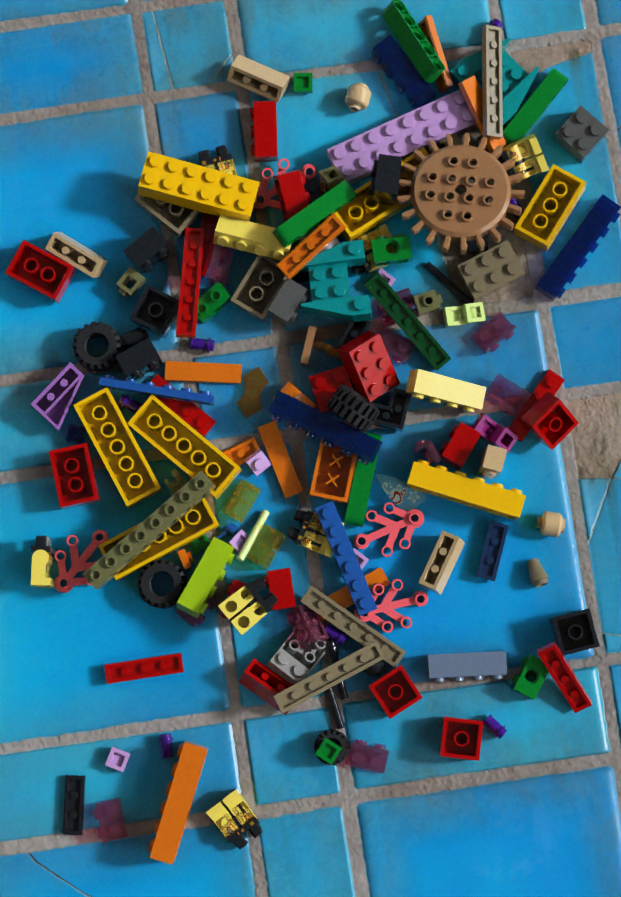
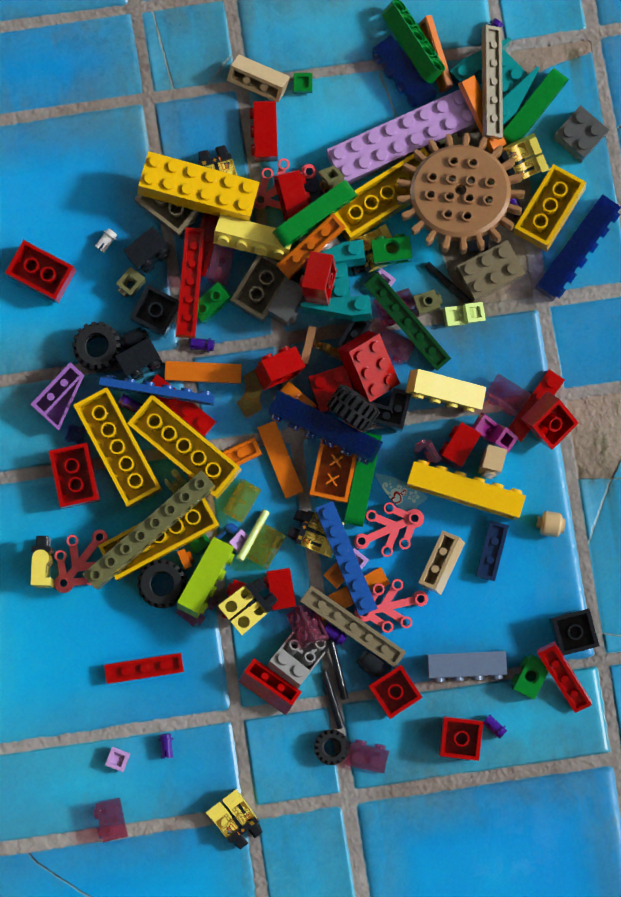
(74, 804): black tile -> none
(76, 254): tan brick -> none
(108, 237): none -> white pin
(179, 802): orange brick -> none
(258, 462): lavender plate -> none
(280, 367): none -> red brick
(318, 278): none -> red brick
(328, 677): dark tan plate -> none
(328, 751): green plate -> none
(334, 576): none -> orange plate
(358, 97): tan head -> none
(385, 179): black brick -> none
(493, 332): clear pink bracket -> none
(537, 573): dark tan cone -> none

